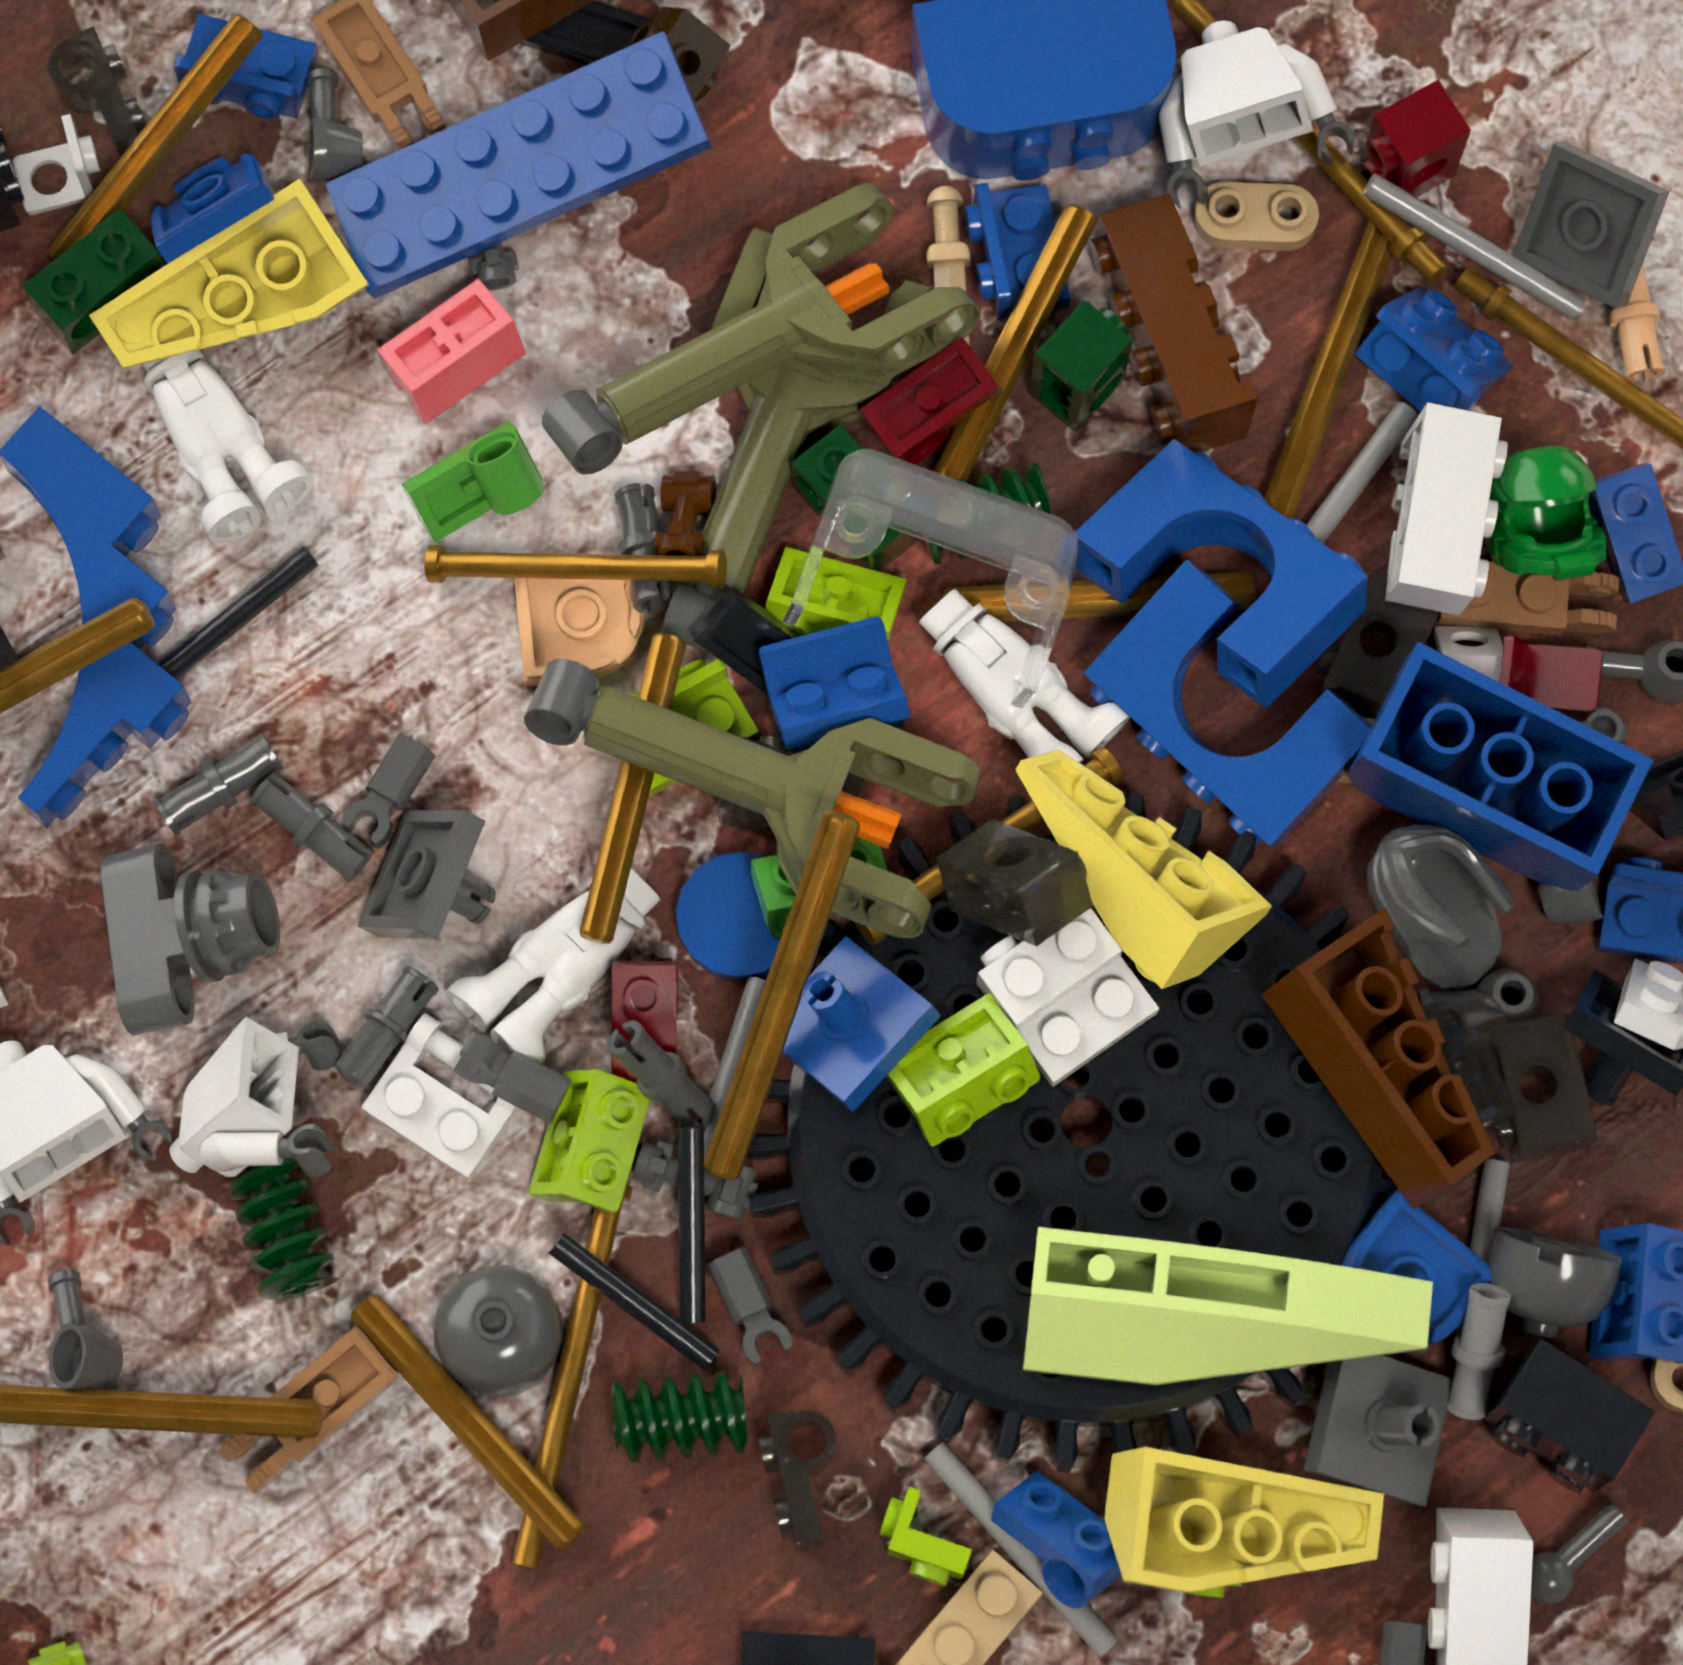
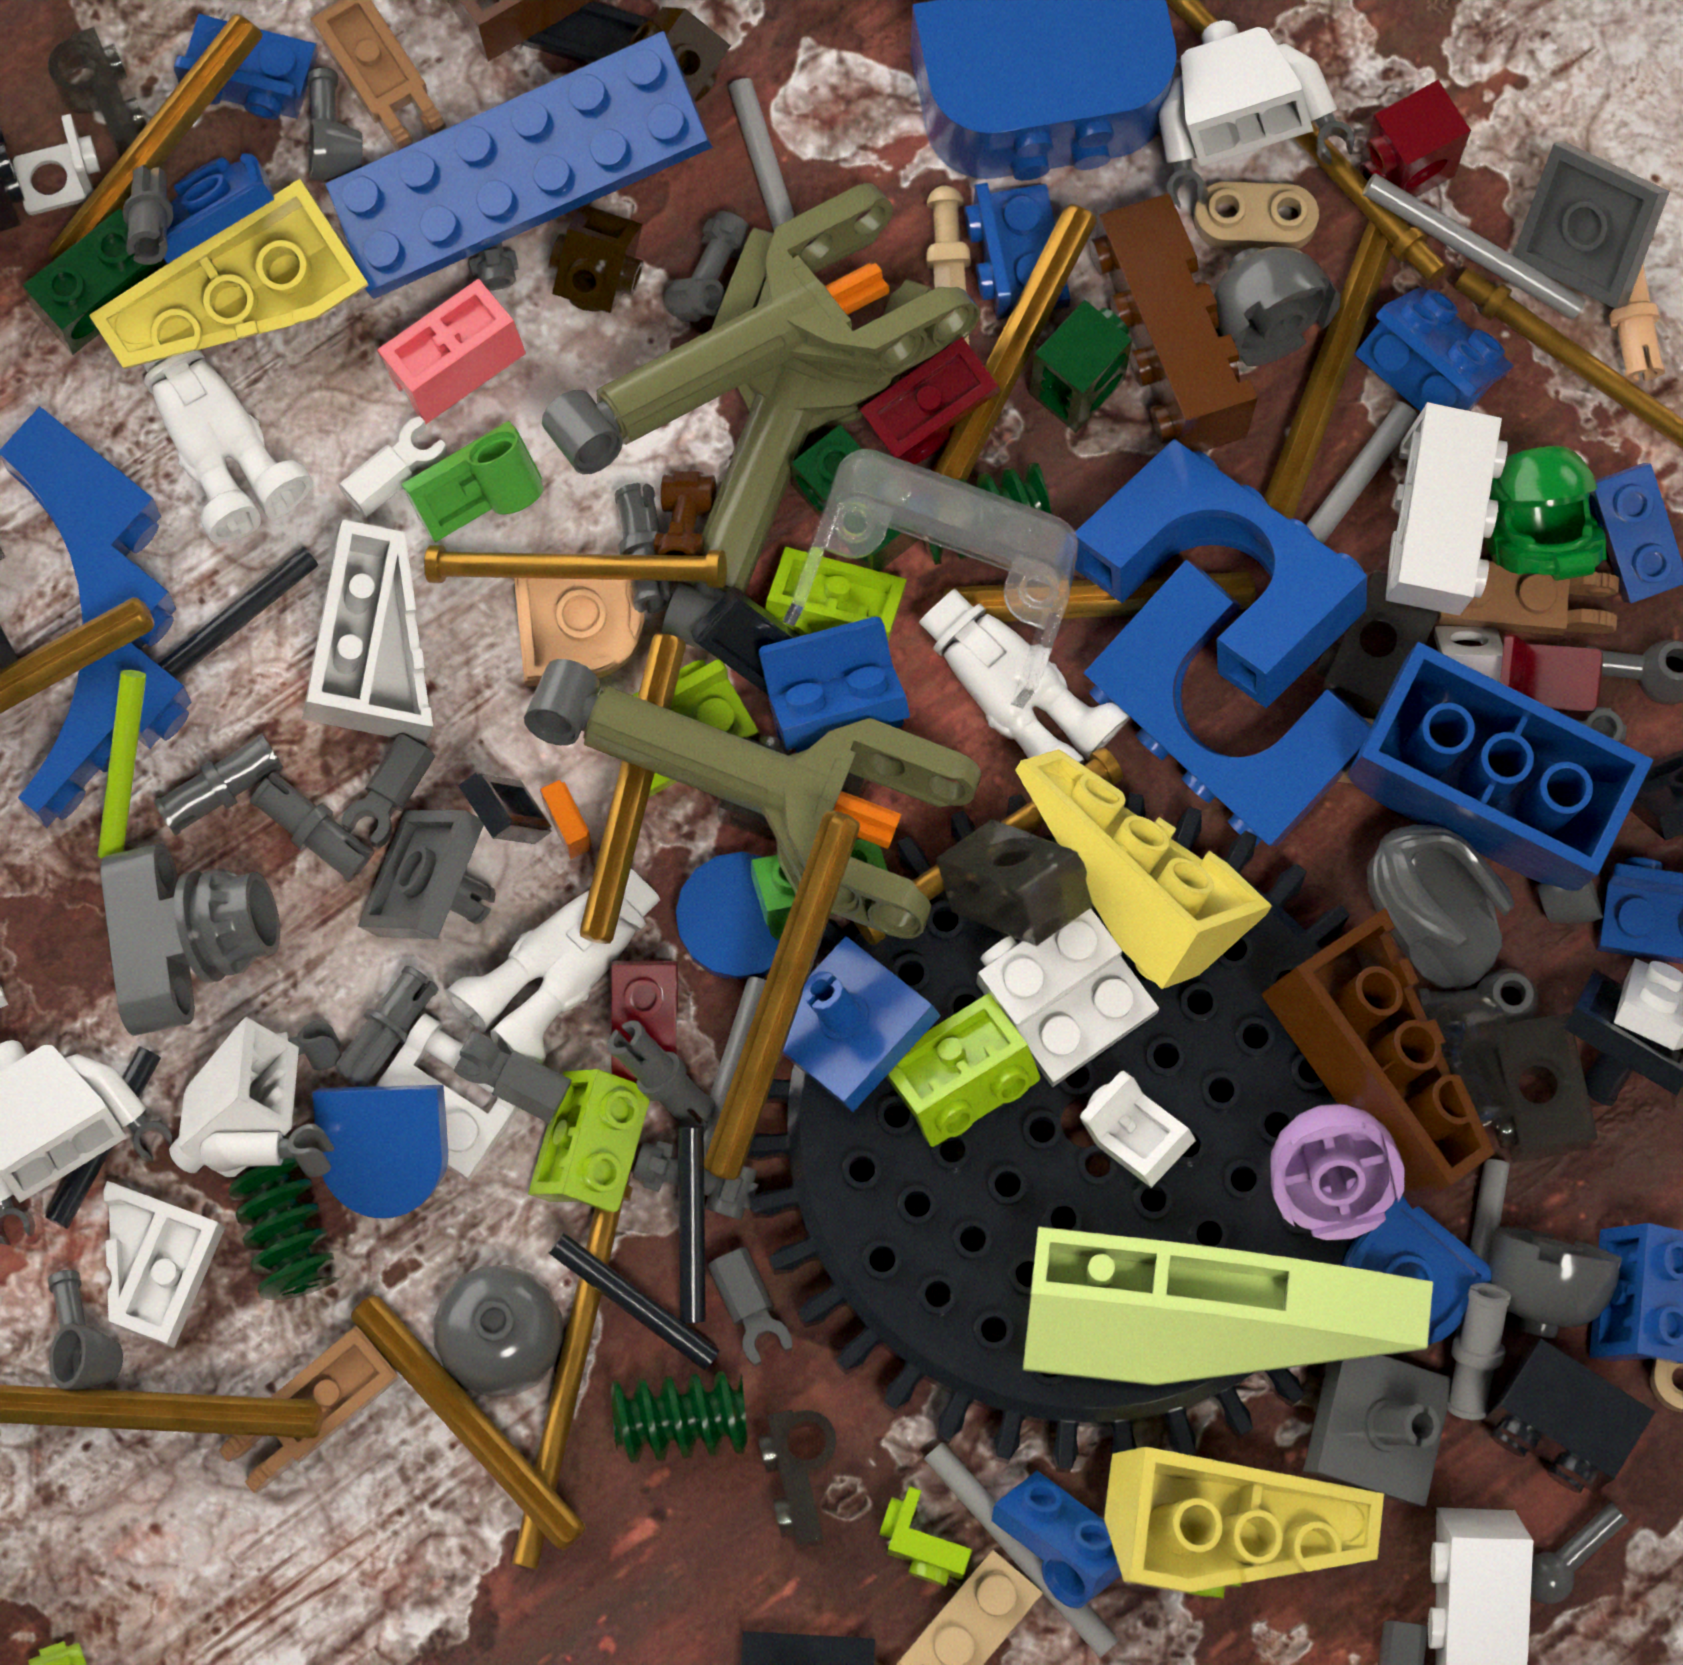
(81, 1179): none -> black bar
(122, 762): none -> lime bar
(148, 215): none -> dark grey axle
(155, 1262): none -> white wing
(368, 643): none -> white wedge
(385, 1145): none -> blue tile
(389, 468): none -> white bar
(505, 808): none -> black tile
(566, 818): none -> orange tile
(596, 260): none -> dark brown brick
(703, 293): none -> dark grey bar
(761, 151): none -> light grey piece
(1135, 1129): none -> white bracket
(1271, 300): none -> dark grey cylinder
(1336, 1172): none -> lavender cylinder

